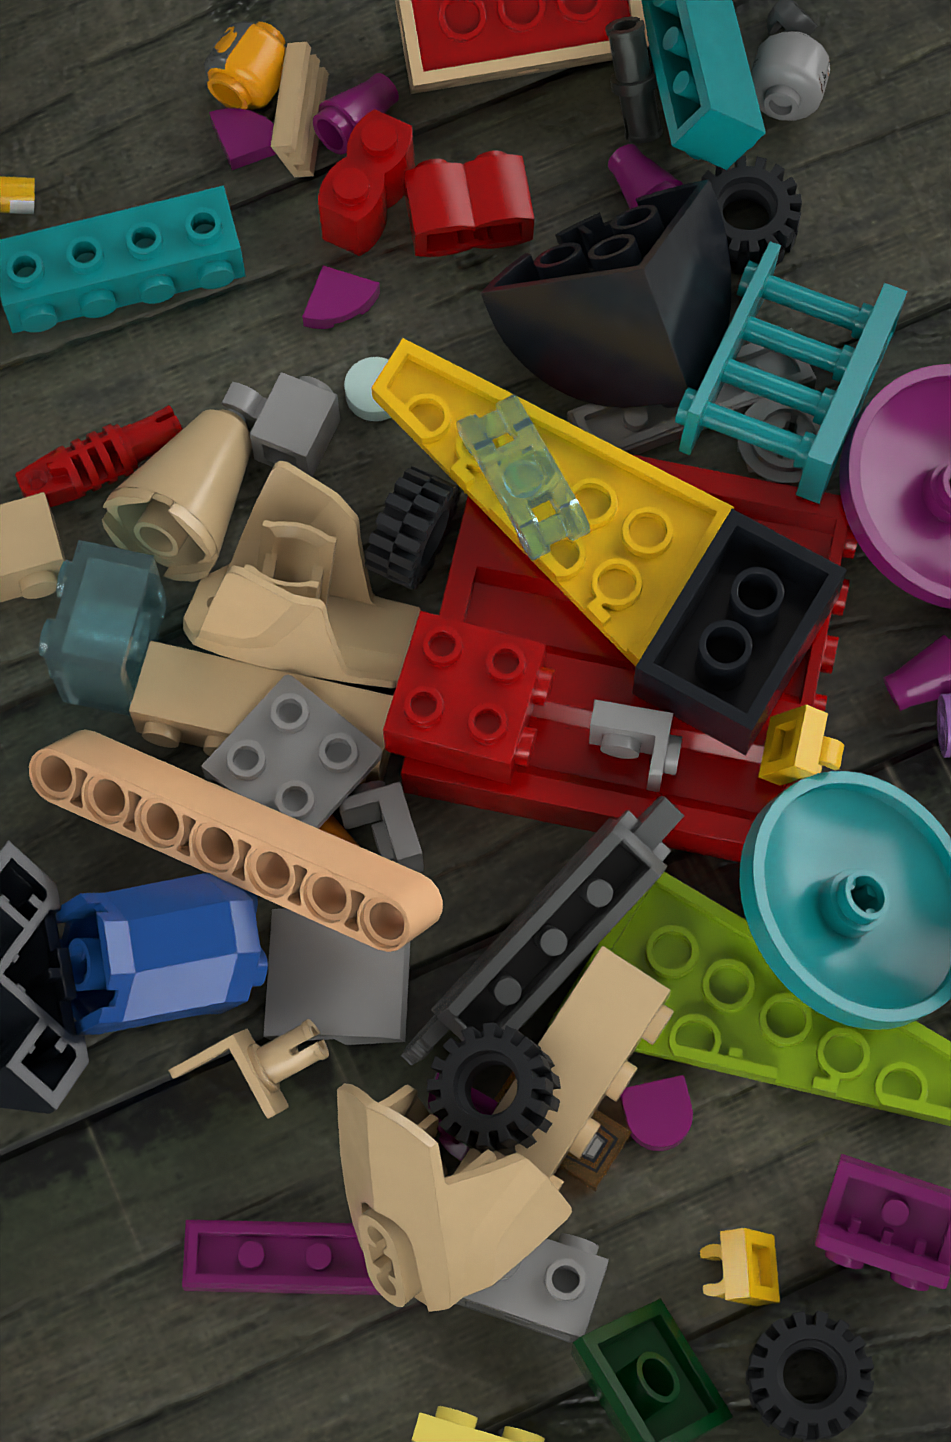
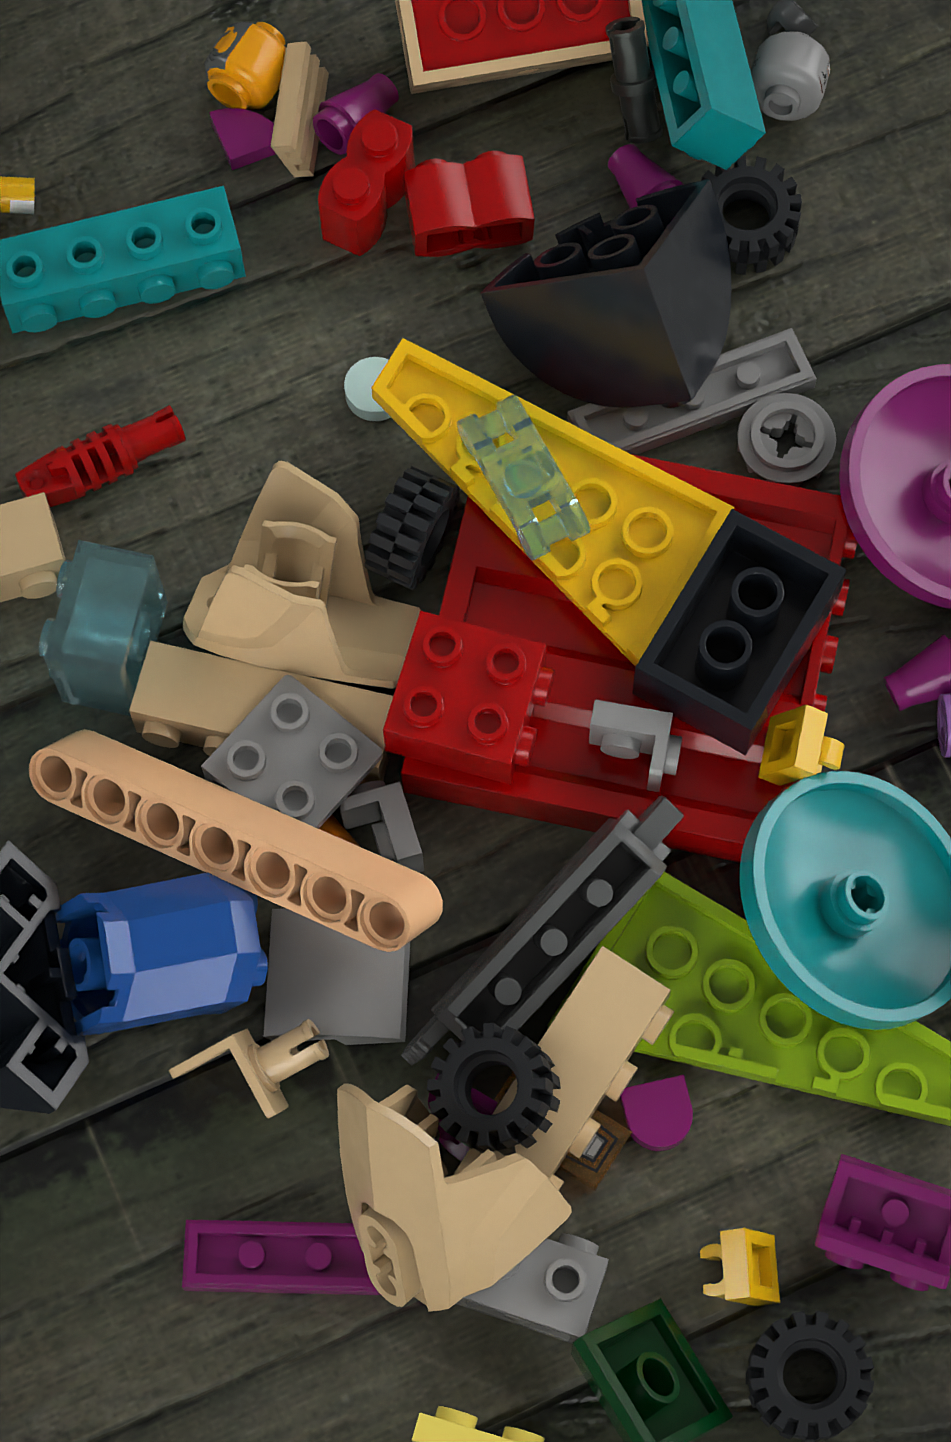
(183, 496): tan cone -> none
(290, 423): light grey brick -> none
(338, 298): magenta tile -> none
(831, 409): teal fence -> none

